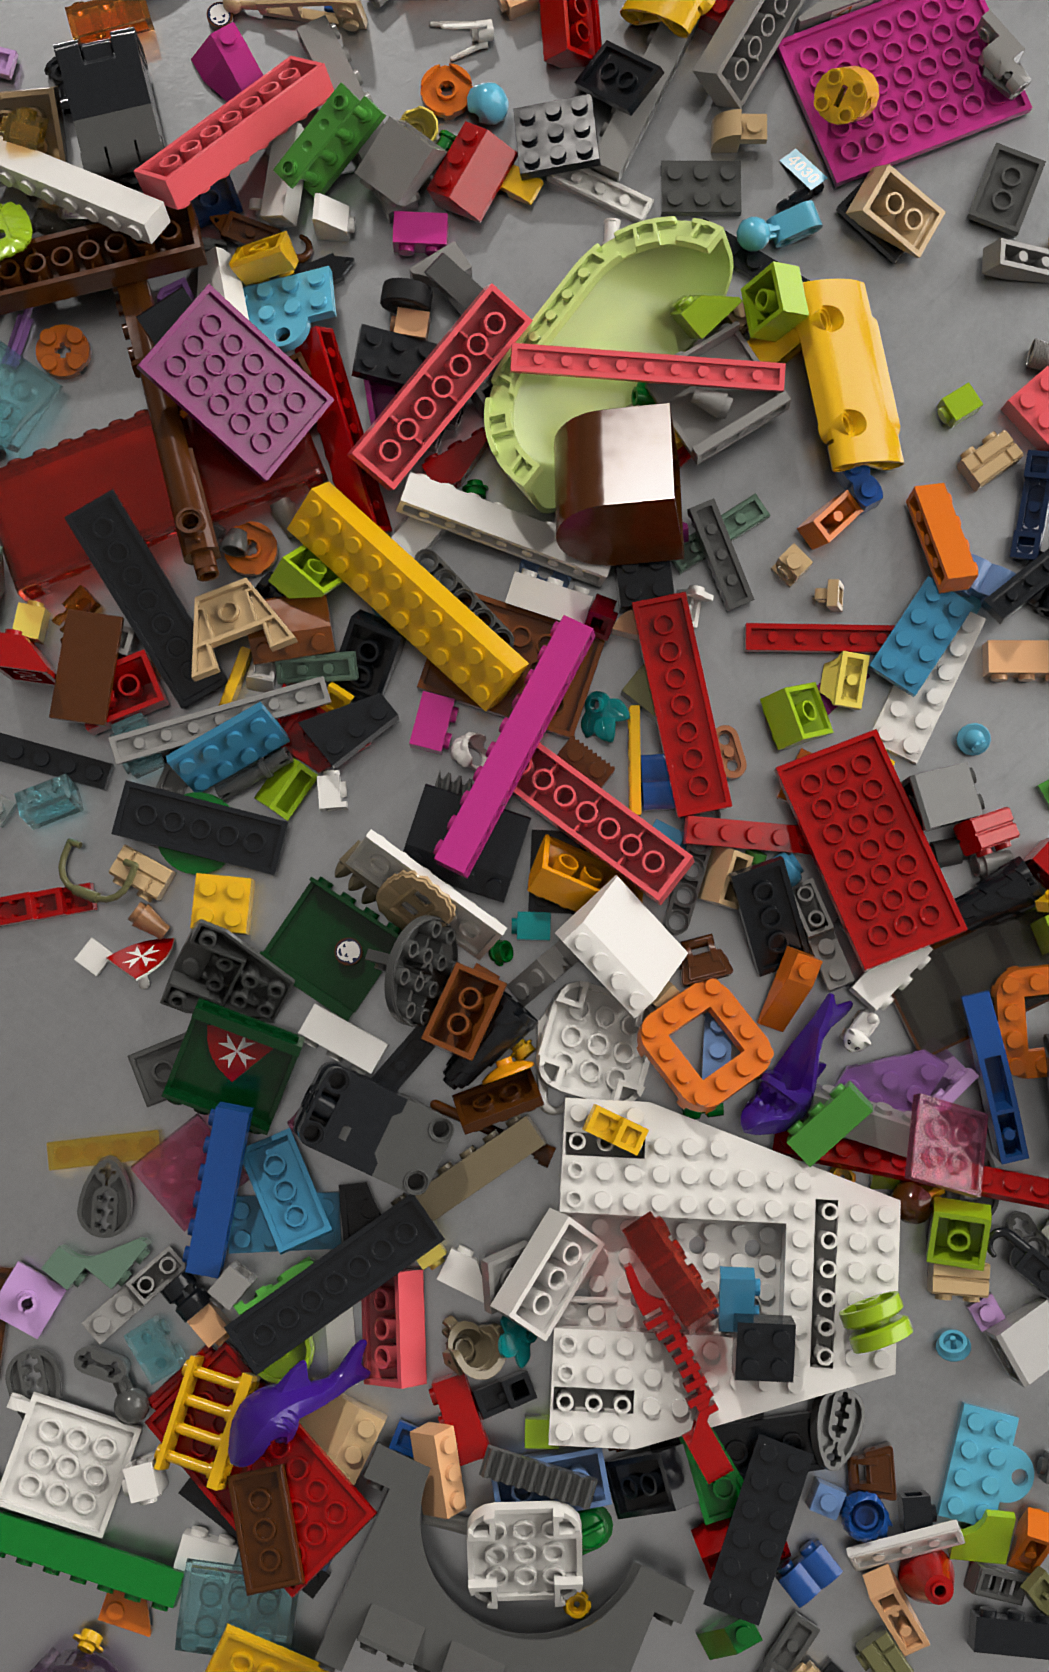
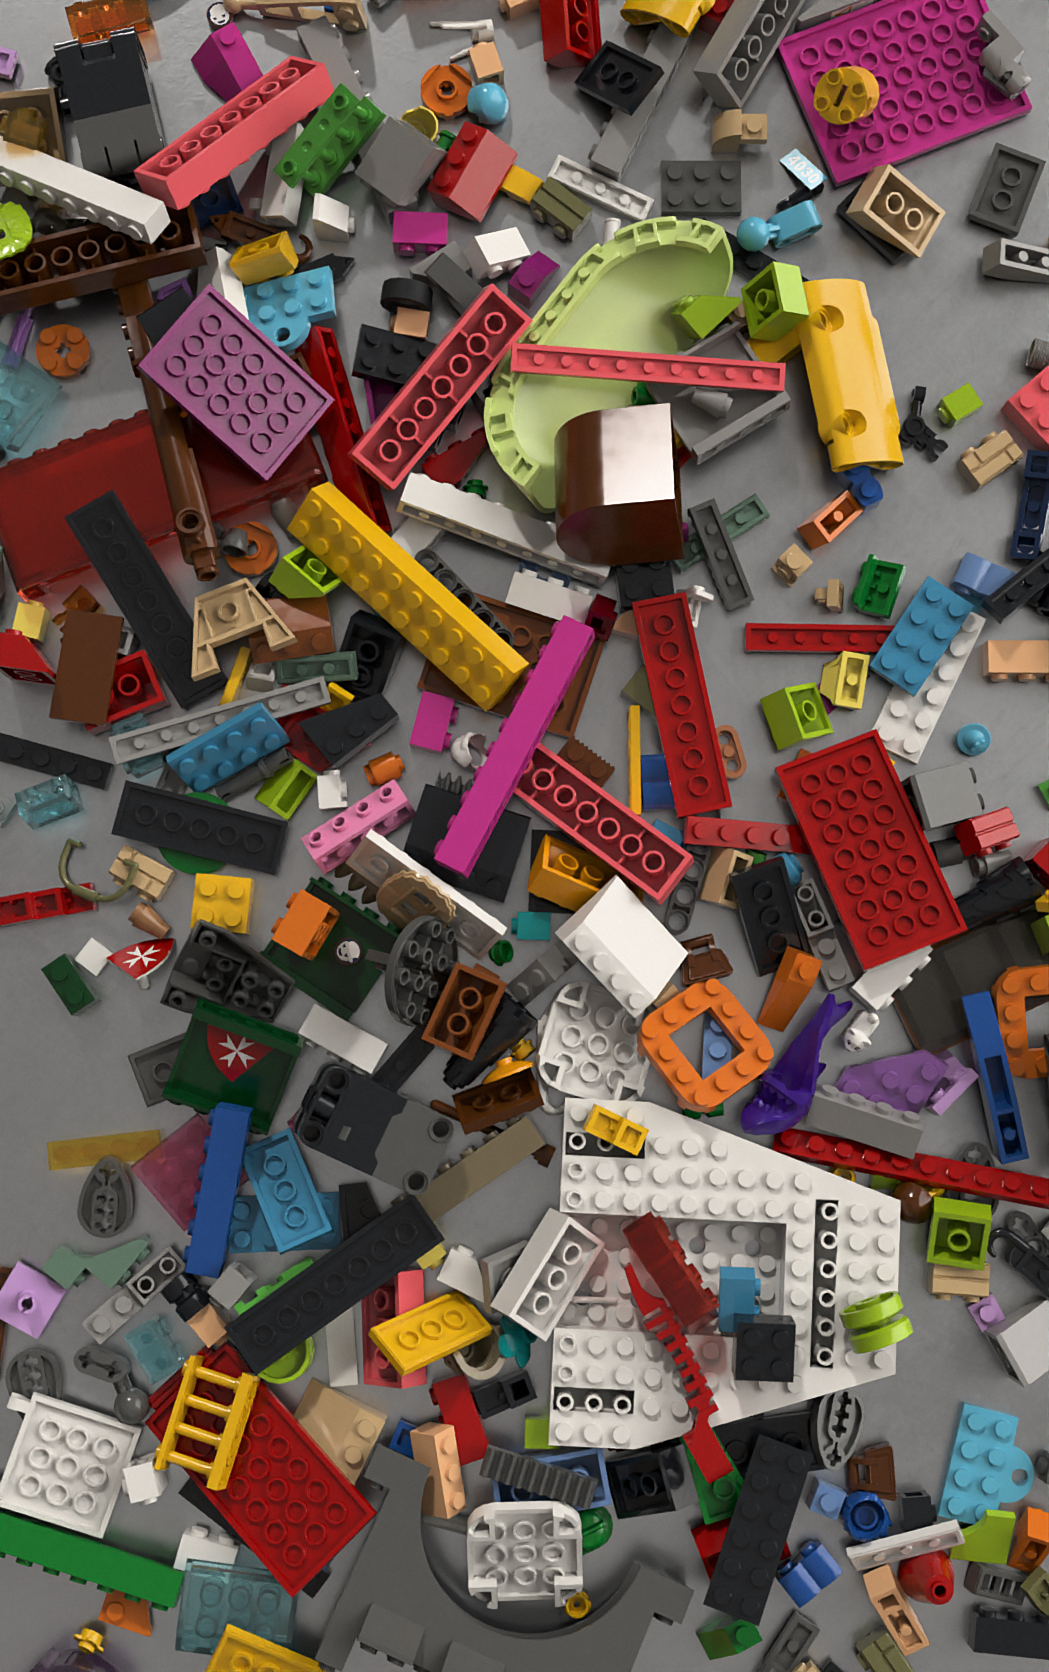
(71, 984): none -> dark green brick
(265, 1529): reddish brown tile -> none
(276, 1408): dark purple piece -> none
(305, 924): none -> orange brick
(341, 835): none -> bright pink brick
(384, 769): none -> orange brick
(430, 1332): none -> yellow tile
(486, 63): none -> light nougat brick
(496, 253): none -> white brick
(532, 278): none -> magenta slope
(556, 137): plate -> none
(560, 209): none -> olive brick
(604, 718): teal plate -> none
(829, 1122): bright green brick -> none
(878, 587): none -> green bracket
(917, 430): none -> black piece
(942, 537): orange brick -> none
(946, 1146): clear pink plate -> none
(953, 1346): medium azure hat -> none

